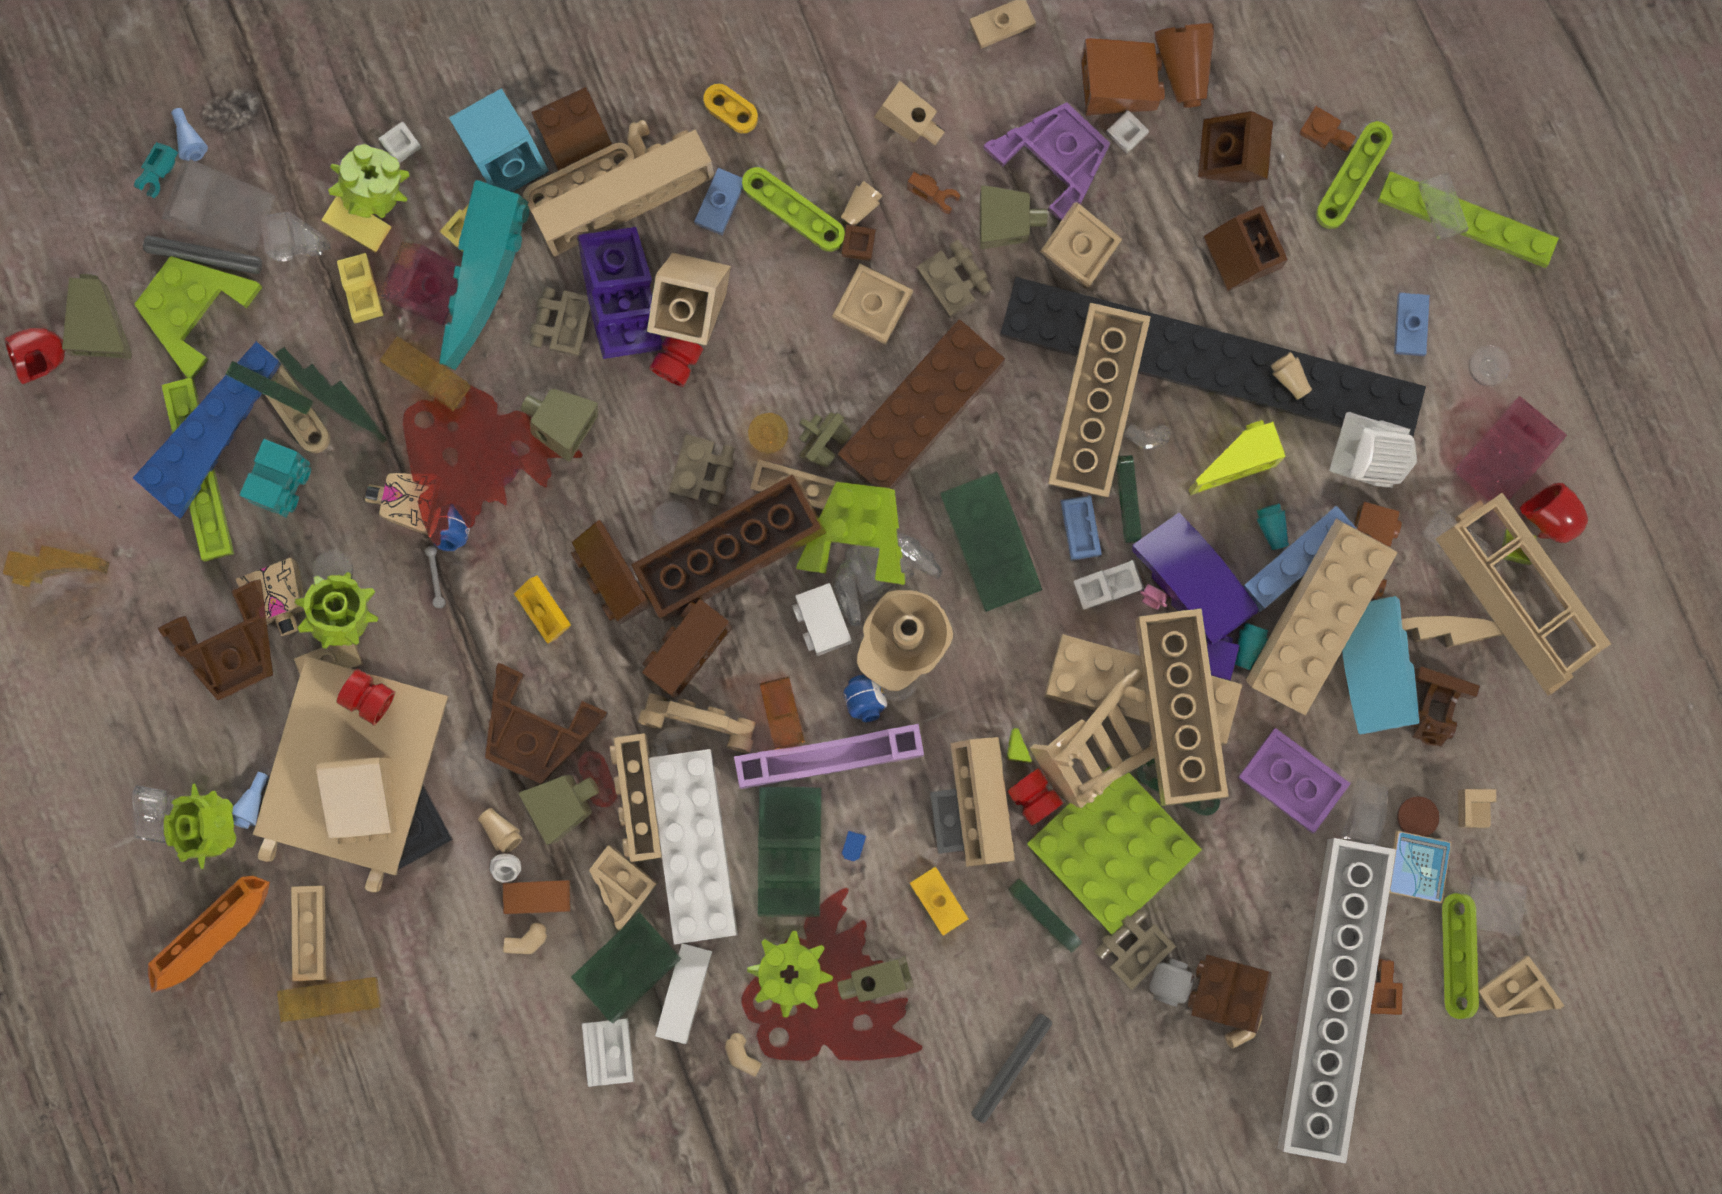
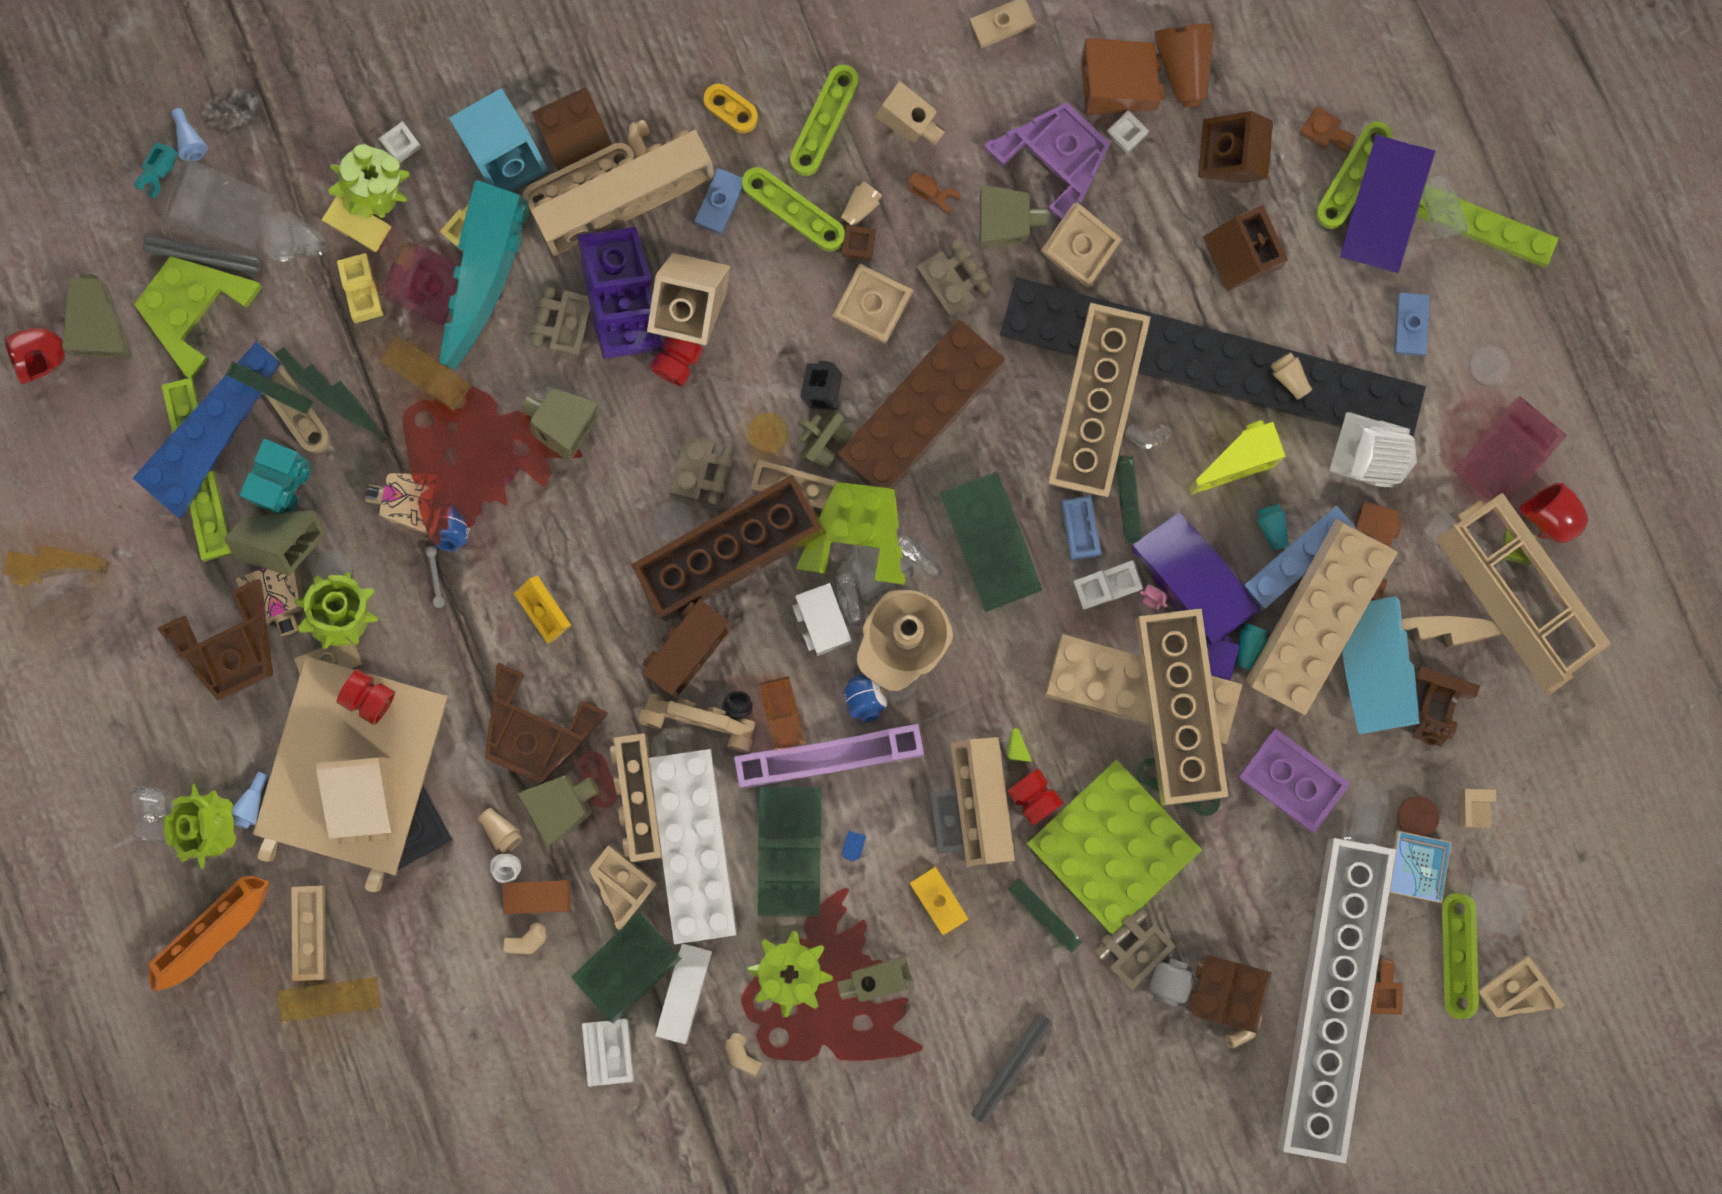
(275, 540): none -> olive slope
(609, 574): reddish brown slope -> none
(737, 704): none -> black plate
(815, 378): none -> black brick
(824, 120): none -> lime plate
(1071, 744): tan hand -> none
(1387, 204): none -> dark purple slope

